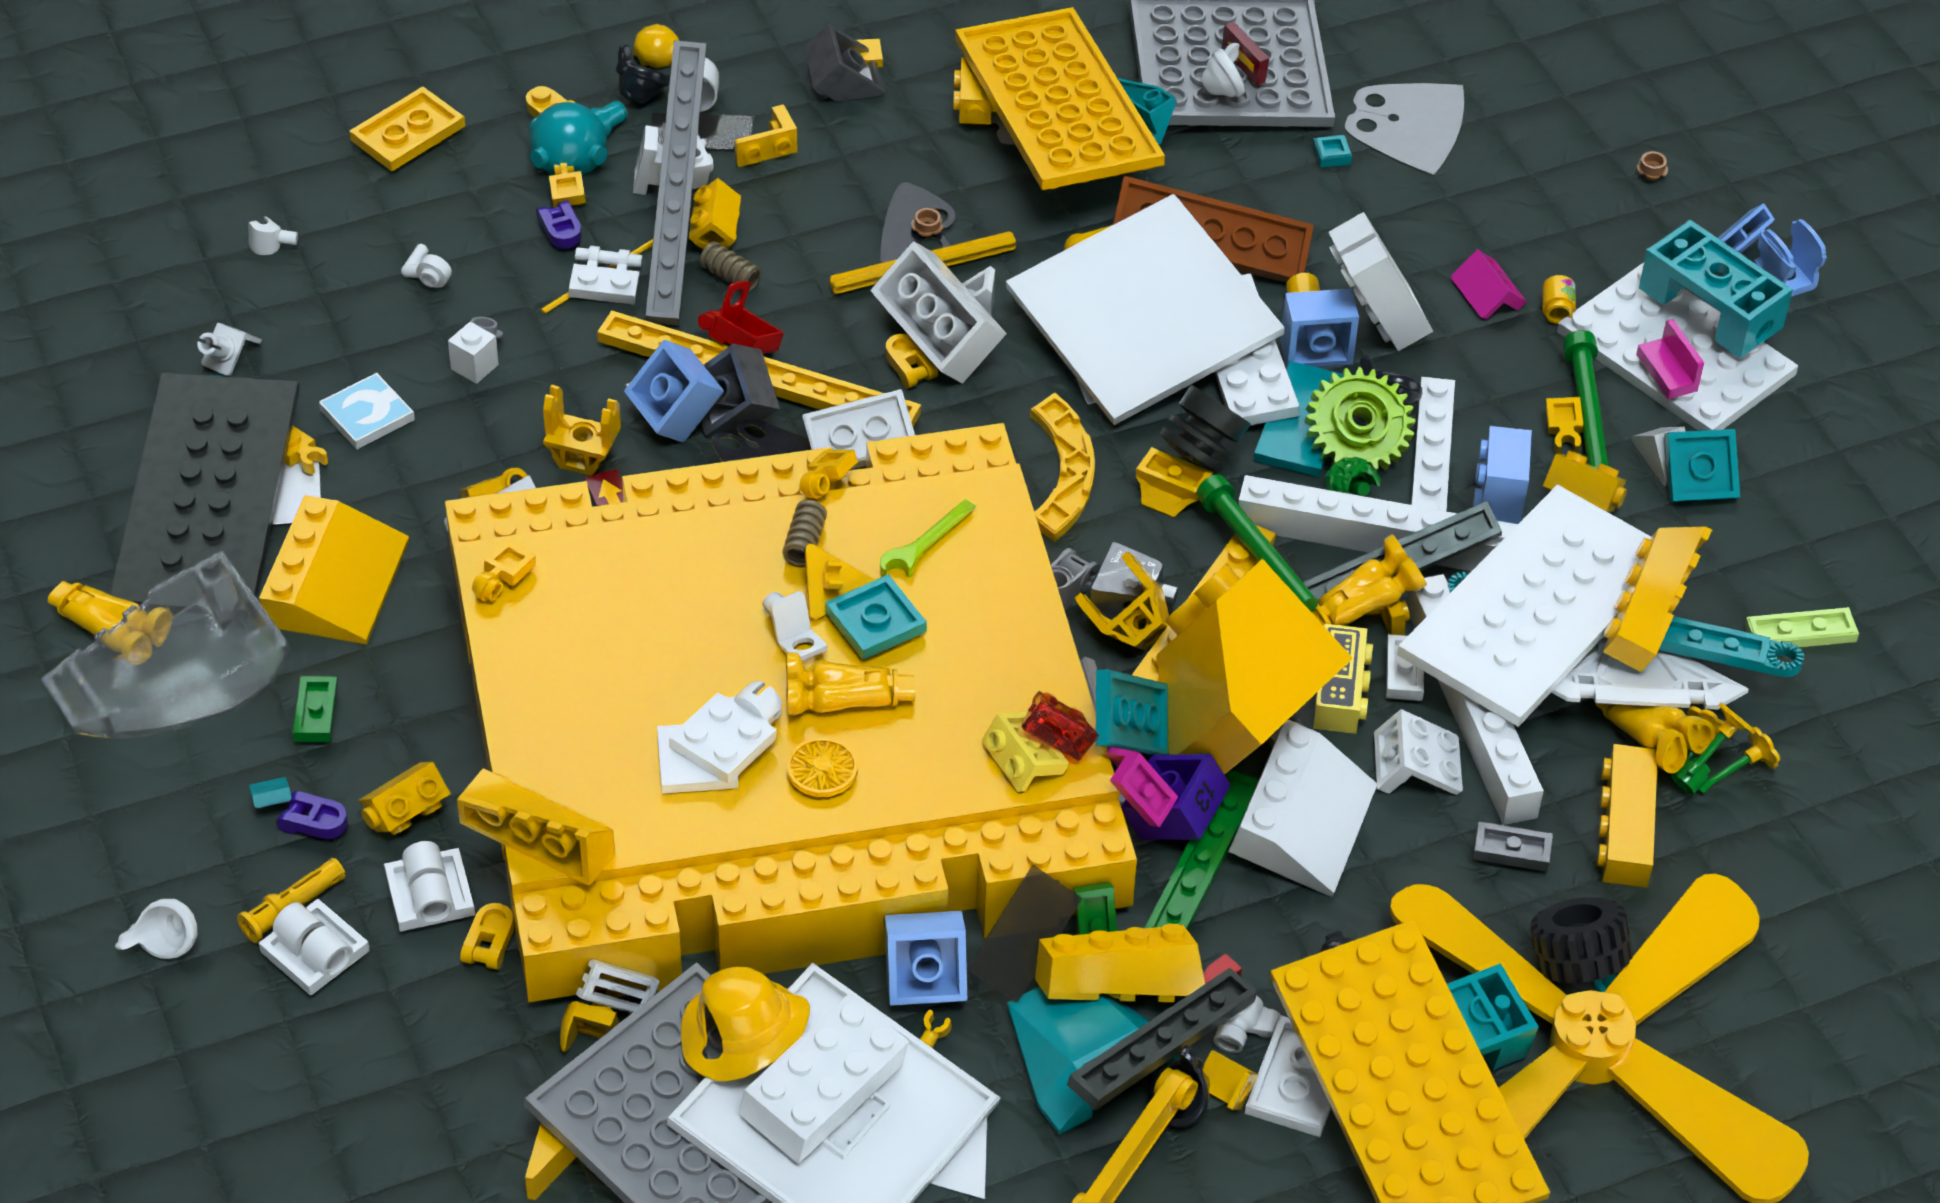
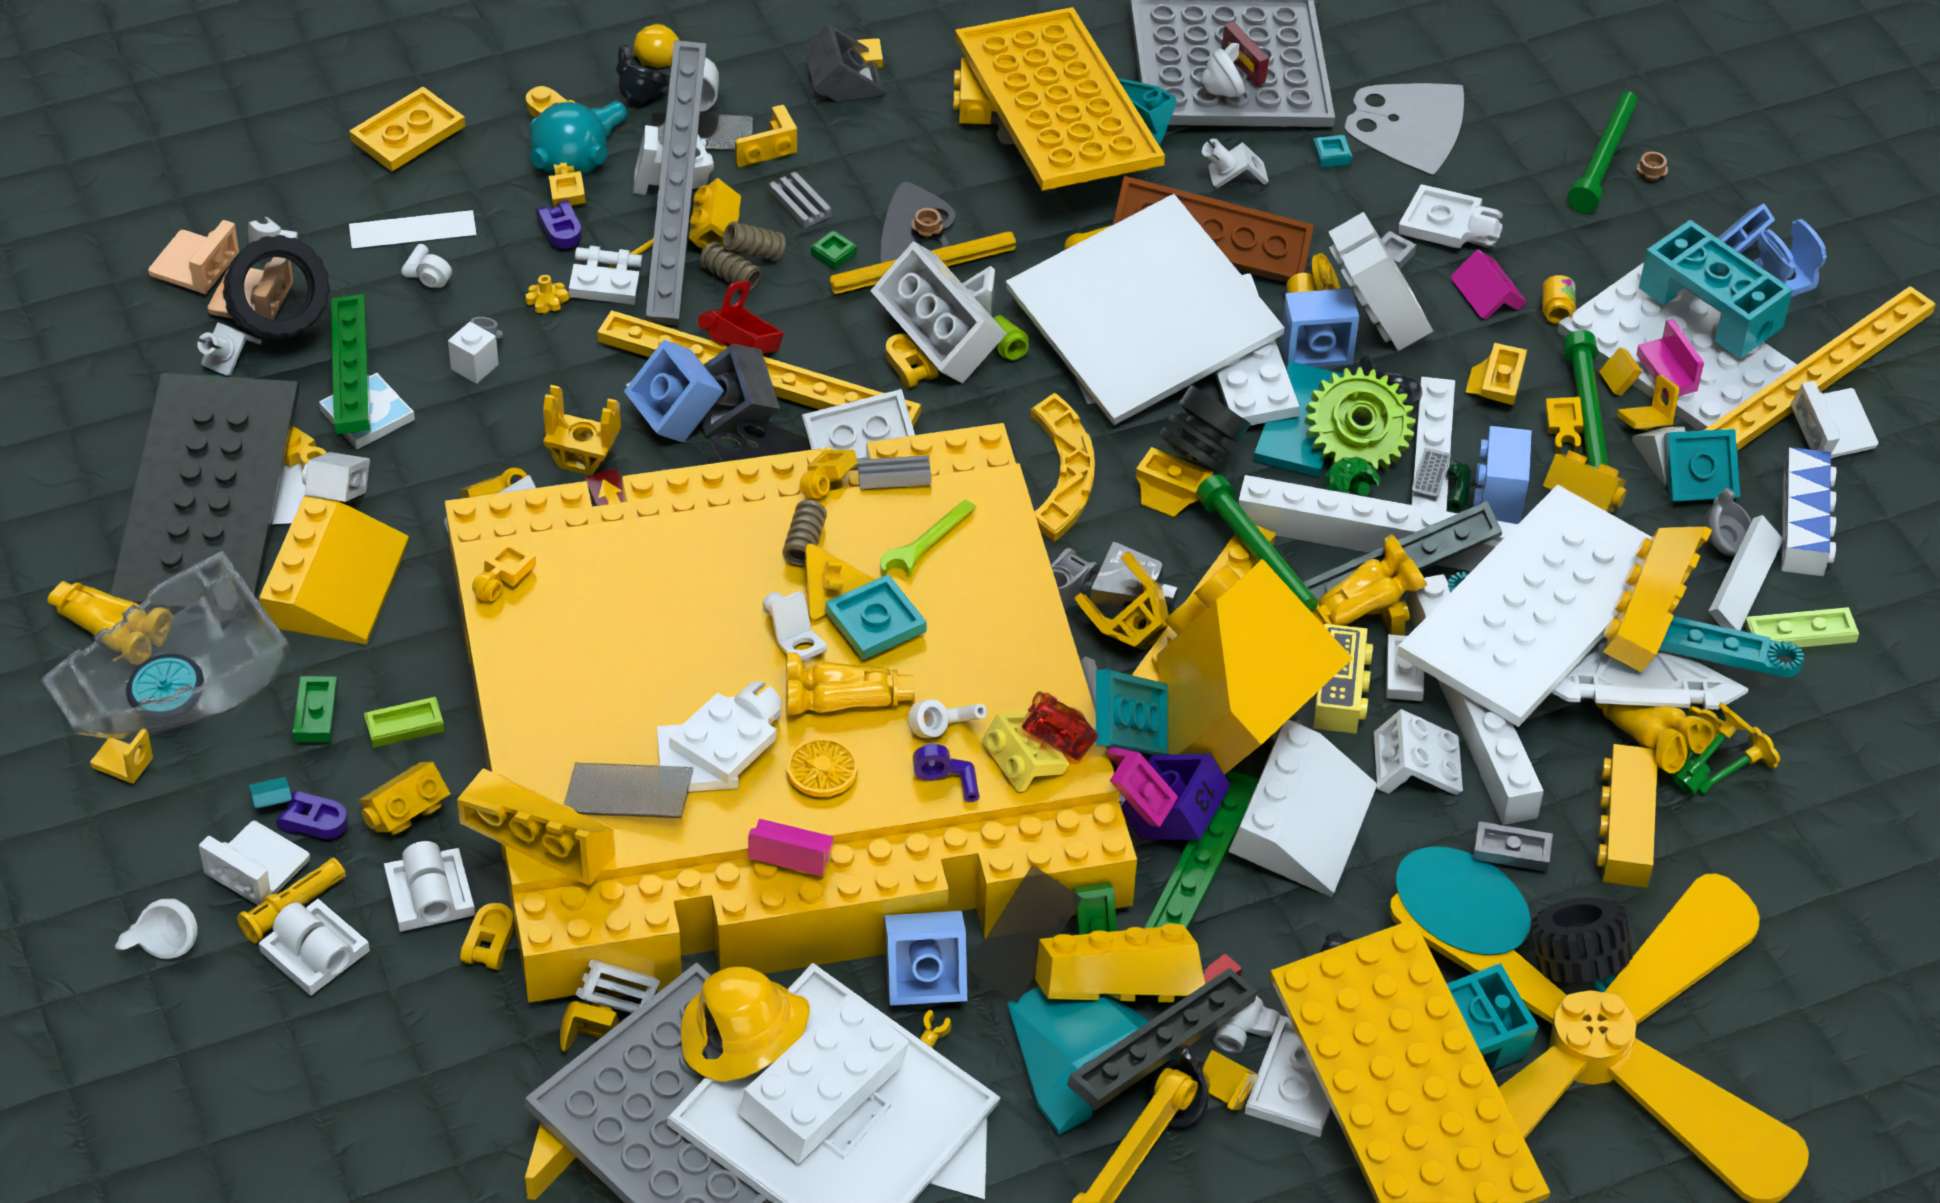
(124, 759): none -> yellow bracket
(161, 677): none -> teal wheel
(196, 259): none -> light nougat bracket
(253, 862): none -> white bracket
(262, 288): none -> light nougat bracket
(299, 254): none -> black tyre
(336, 476): none -> white brick
(350, 364): none -> green plate
(404, 722): none -> lime tile
(412, 229): none -> white sticker
(546, 294): none -> yellow plant
(629, 790): none -> clear smoke piece
(754, 241): none -> dark tan piece
(790, 847): none -> dark pink panel
(805, 199): none -> light grey tile
(833, 250): none -> green tile
(894, 472): none -> light grey tile
(934, 763): none -> dark purple plate
(939, 717): none -> white plate
(1015, 340): none -> lime cone
(1231, 163): none -> white bracket
(1323, 273): none -> yellow wheel
(1399, 248): none -> light grey tile
(1431, 472): none -> sticker
(1450, 219): none -> white plate
(1461, 487): none -> dark green arm
(1463, 900): none -> teal sticker
(1499, 374): none -> yellow slope
(1586, 191): none -> green piece
(1620, 371): none -> yellow tile
(1656, 415): none -> yellow bracket
(1728, 523): none -> light grey hat
(1746, 574): none -> white tile
(1807, 512): none -> white brick
(1827, 364): none -> yellow plate
(1833, 420): none -> white bracket

